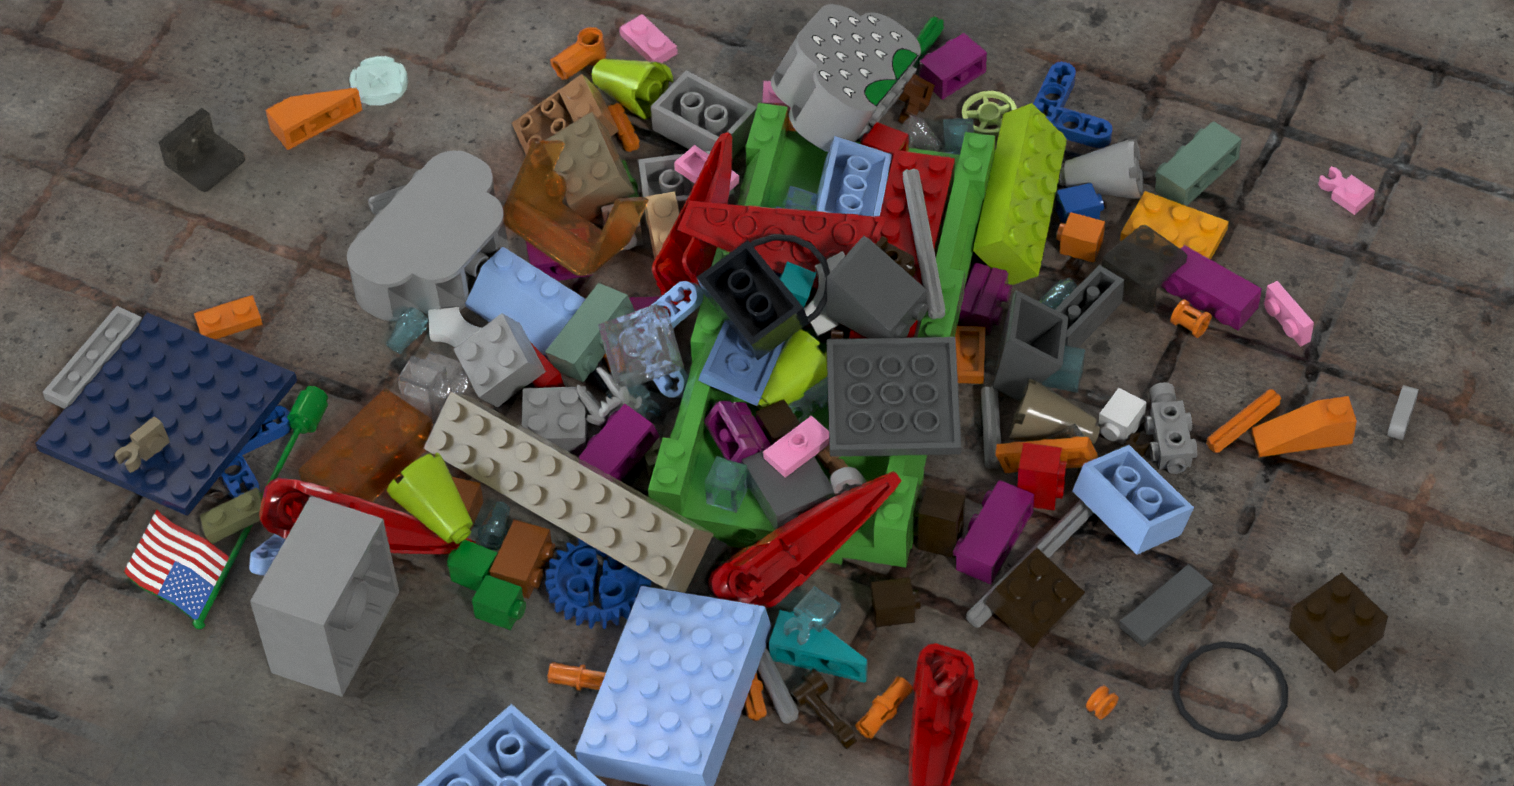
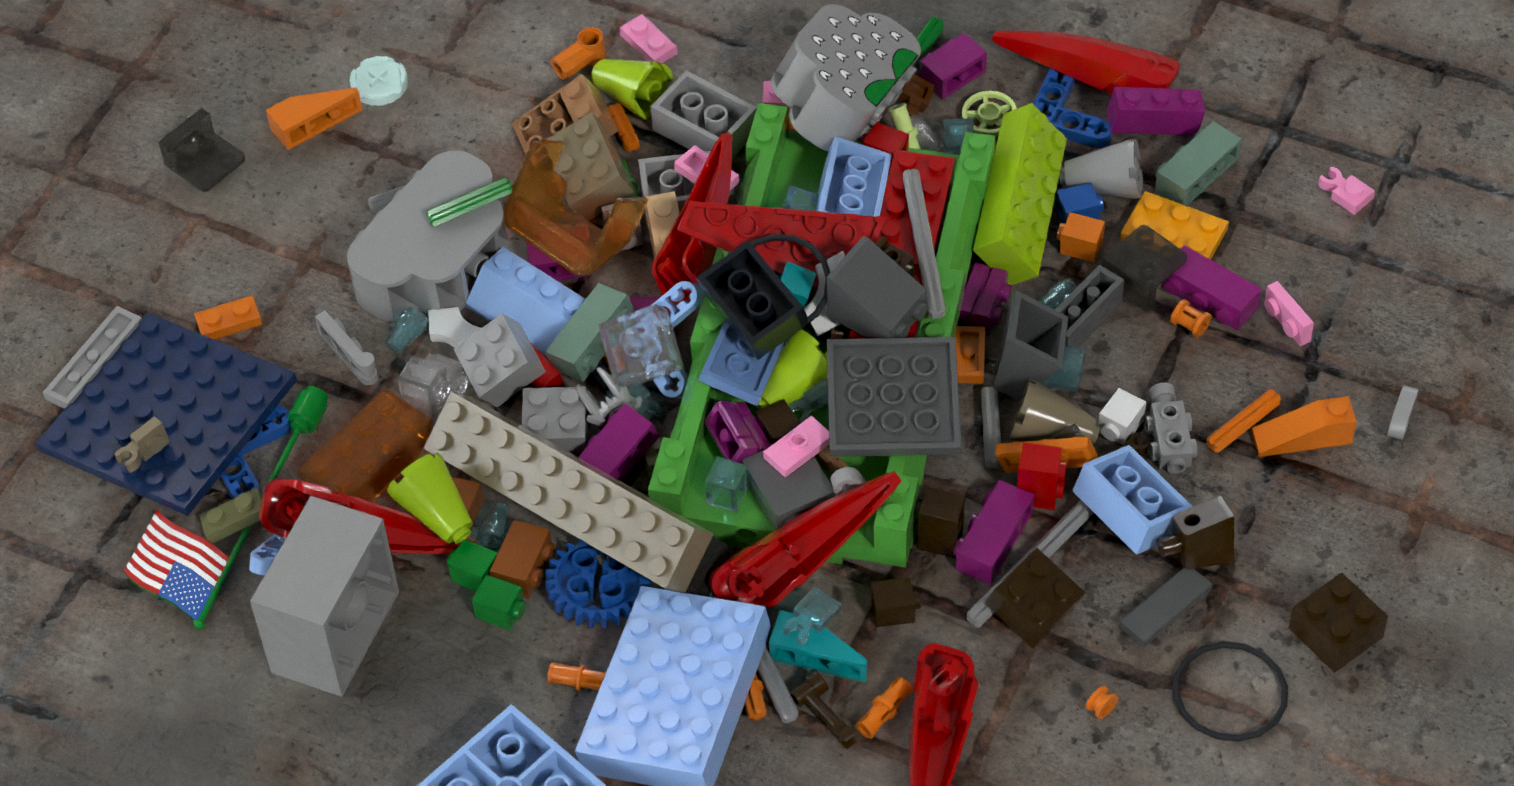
(347, 348): none -> light grey plate
(469, 201): none -> green axle
(903, 123): none -> yellowish green pin
(1092, 59): none -> red piece
(1155, 111): none -> magenta brick
(1201, 535): none -> dark brown torso

